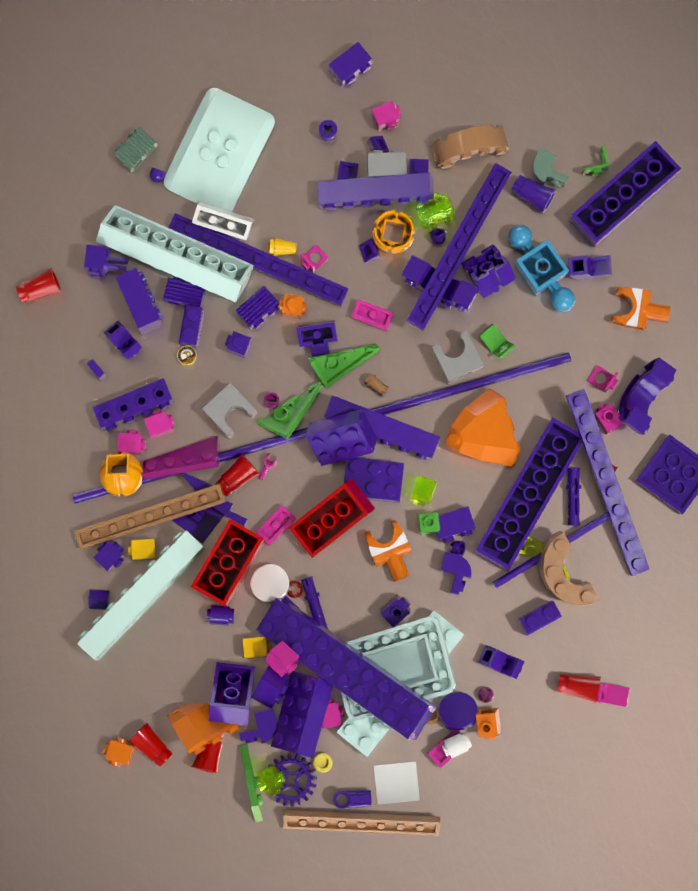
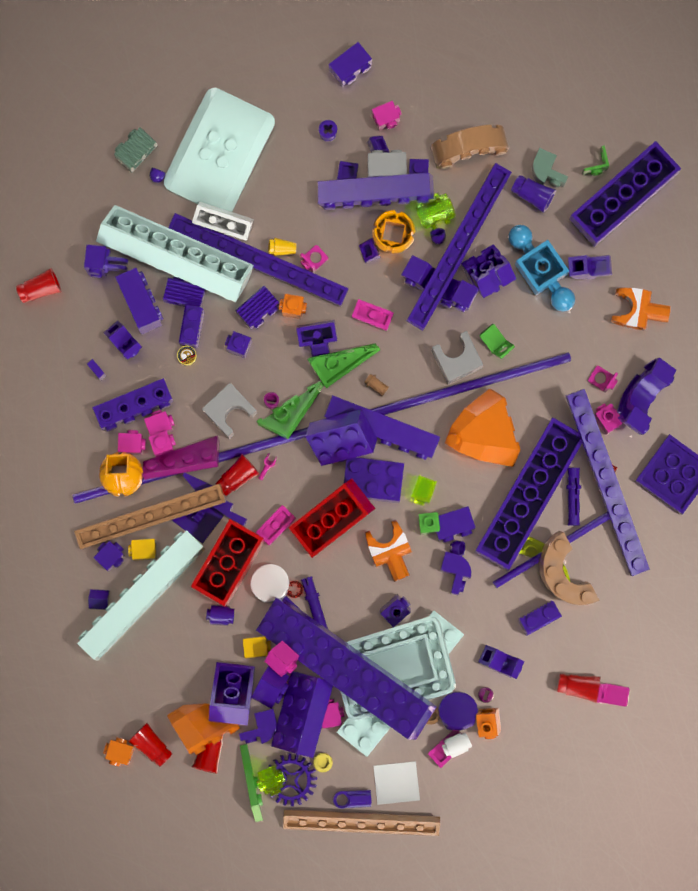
(162, 443): none -> dark pink brick

